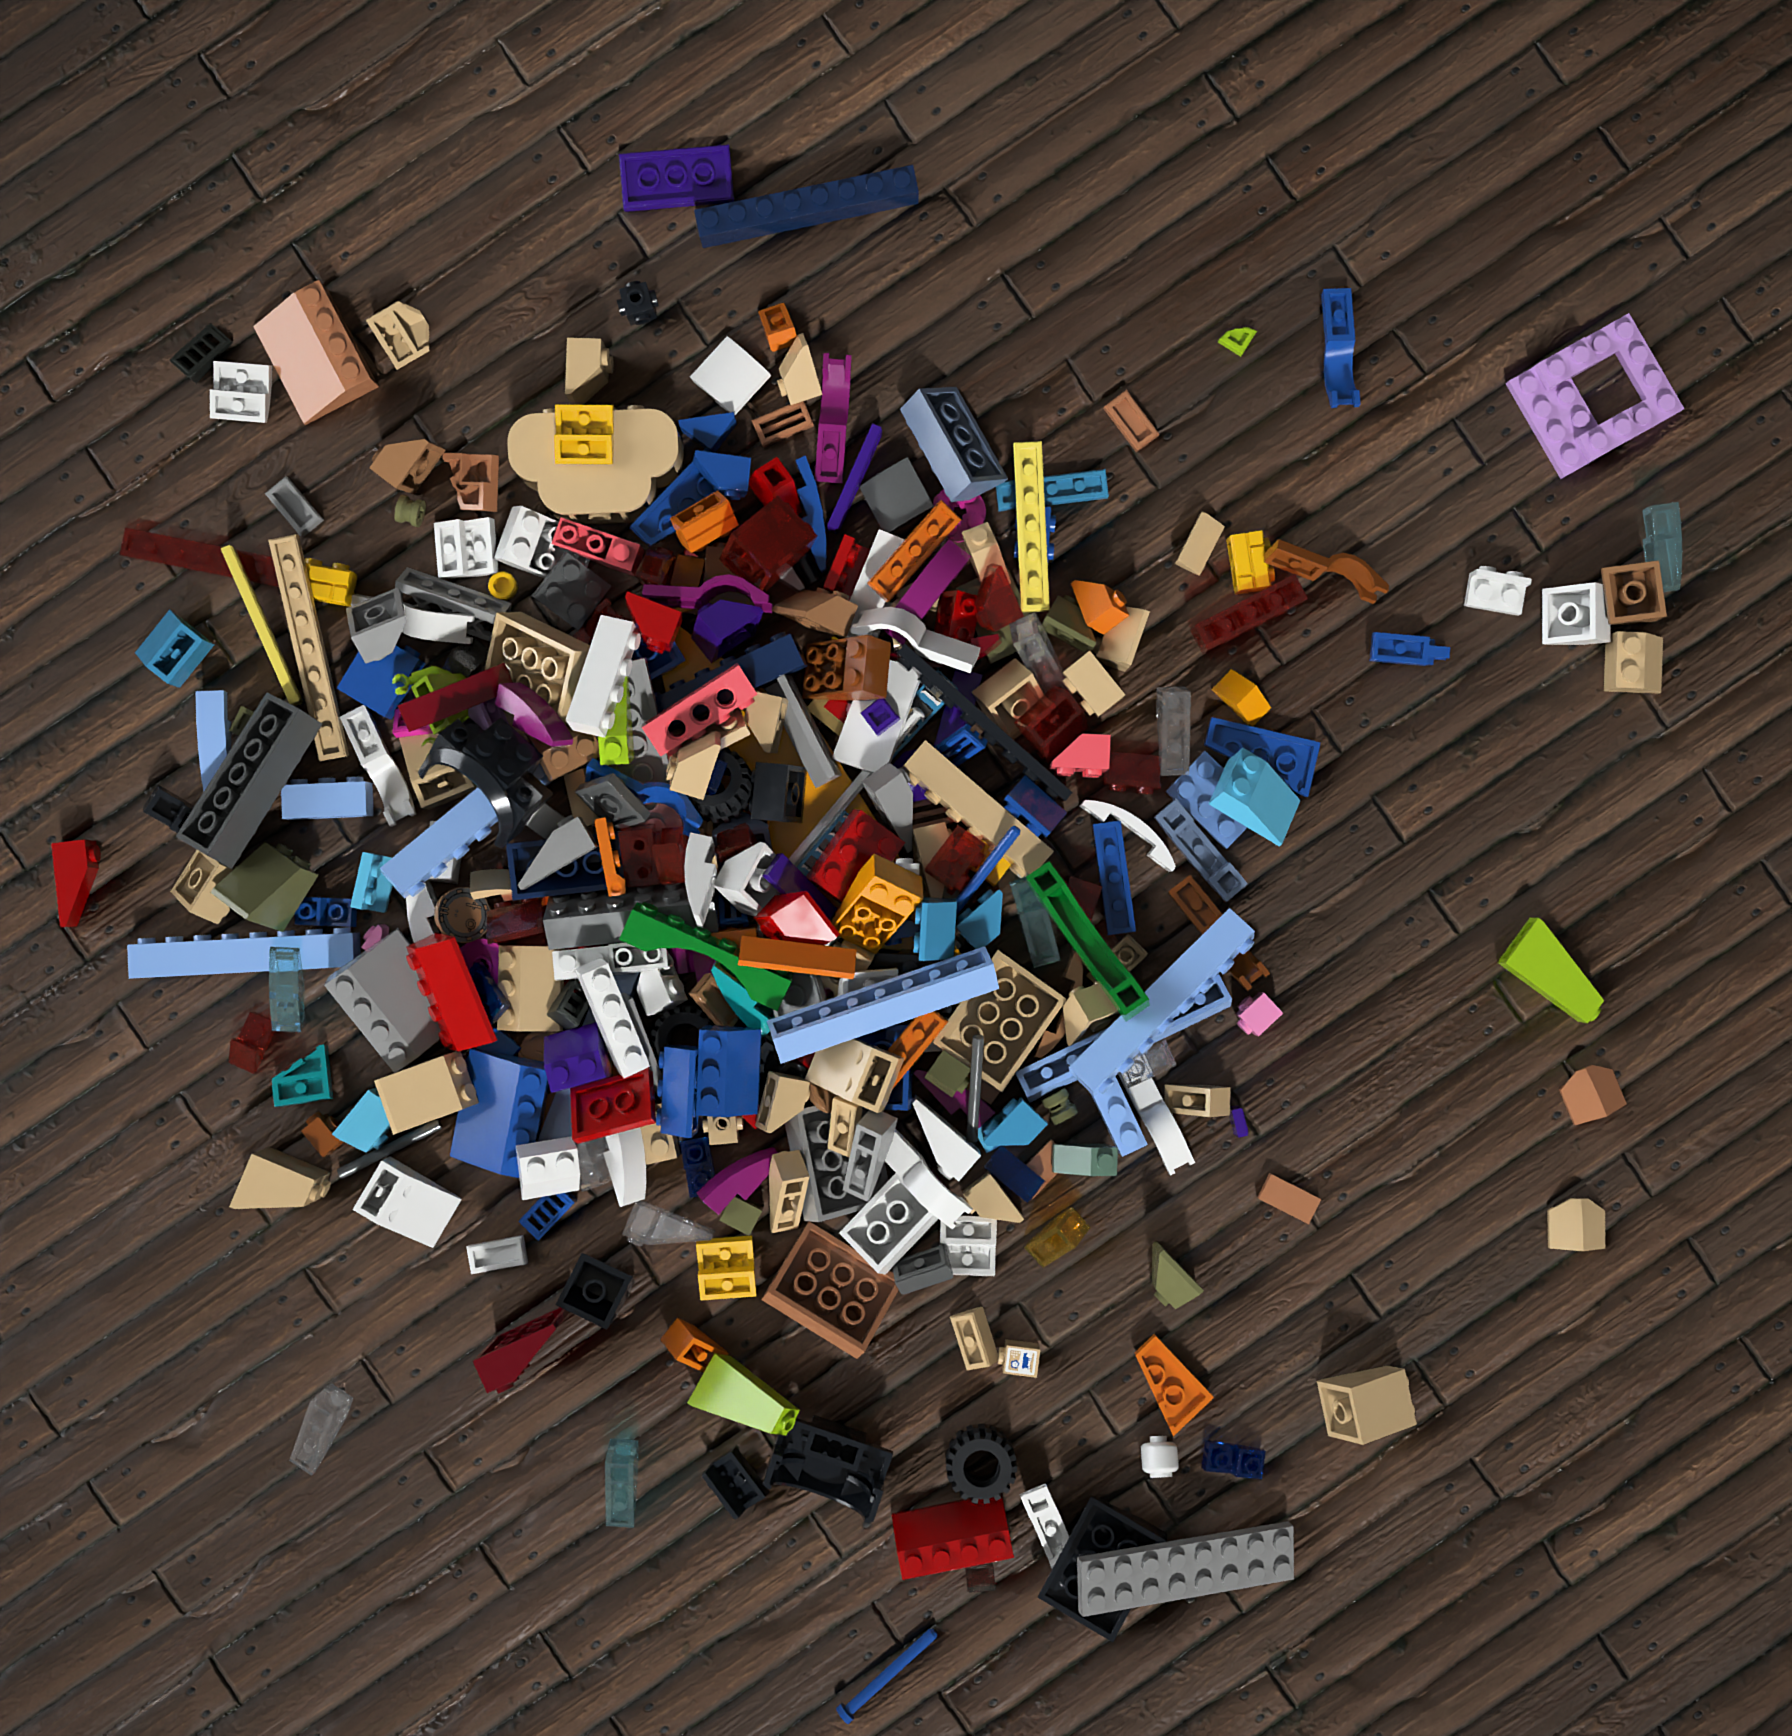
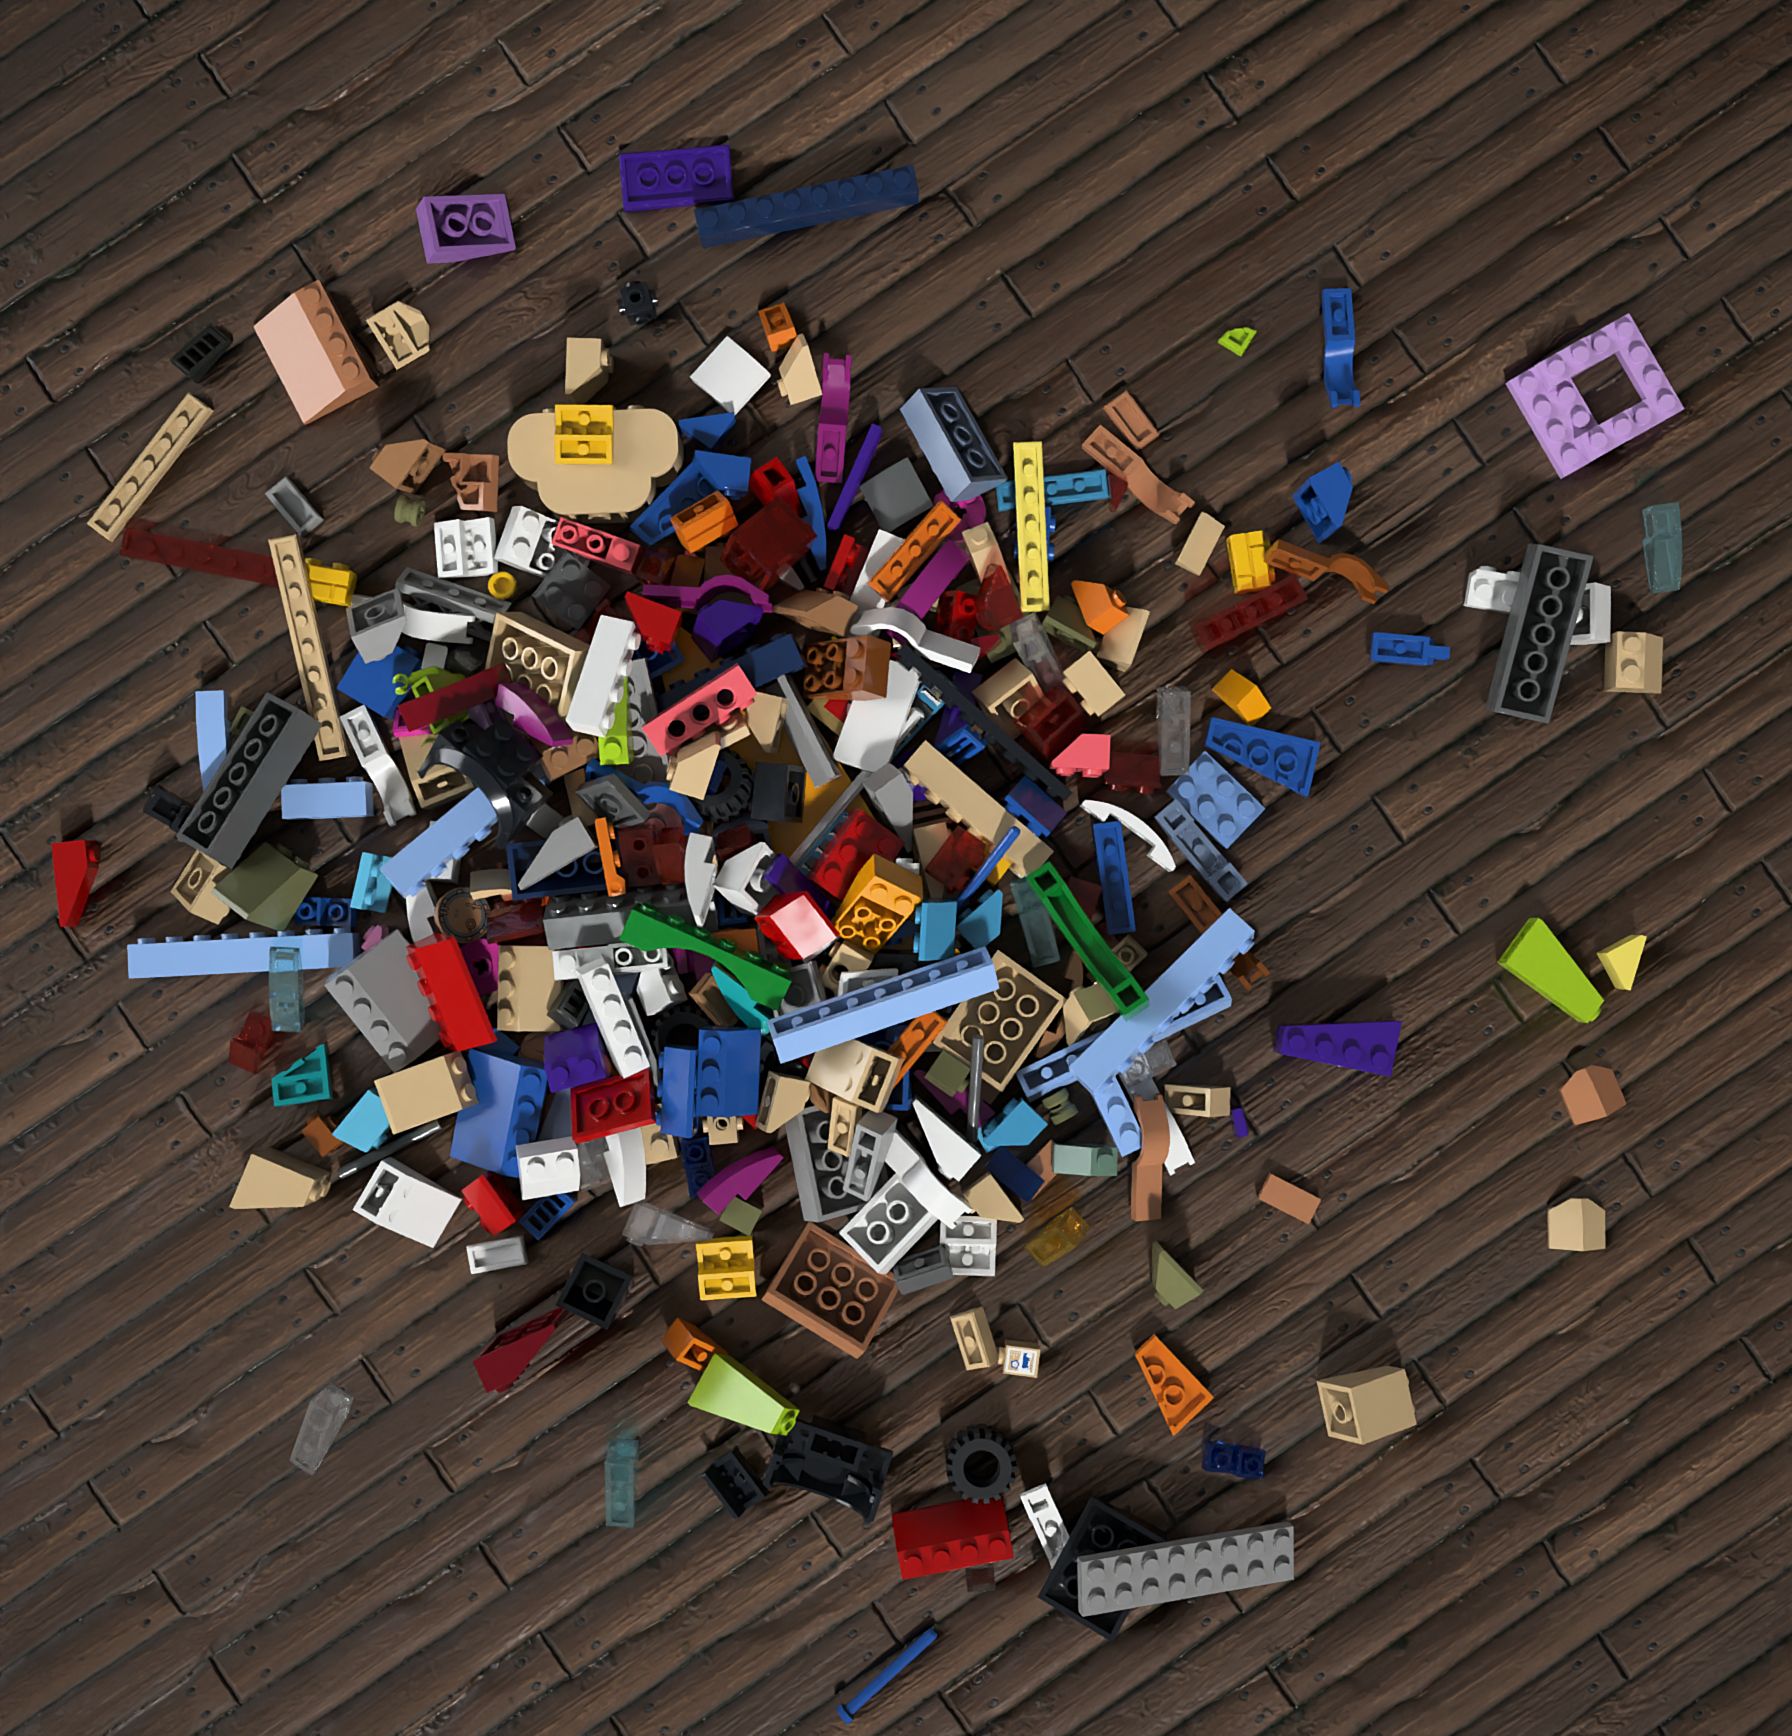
(150, 467): none -> tan tile
(173, 649): dark azure slope -> none
(241, 391): white slope -> none
(262, 625): light yellow tile -> none
(434, 656): none -> white slope
(464, 227): none -> medium lavender slope
(489, 992): clear blue tile -> none
(493, 1202): none -> red slope
(785, 433): nougat tile -> none
(787, 1190): tan slope -> none
(797, 957): orange tile -> none
(880, 716): dark purple tile -> none
(1116, 490): none -> clear red slope
(1131, 468): none -> nougat piece
(1147, 1170): none -> nougat piece
(1159, 1457): white head -> none
(1255, 796): medium azure slope -> none
(1257, 1013): bright pink brick -> none
(1325, 500): none -> blue slope
(1353, 1045): none -> dark purple wedge
(1539, 632): none -> dark grey brick
(1622, 960): none -> light yellow slope
(1633, 593): medium nougat slope -> none

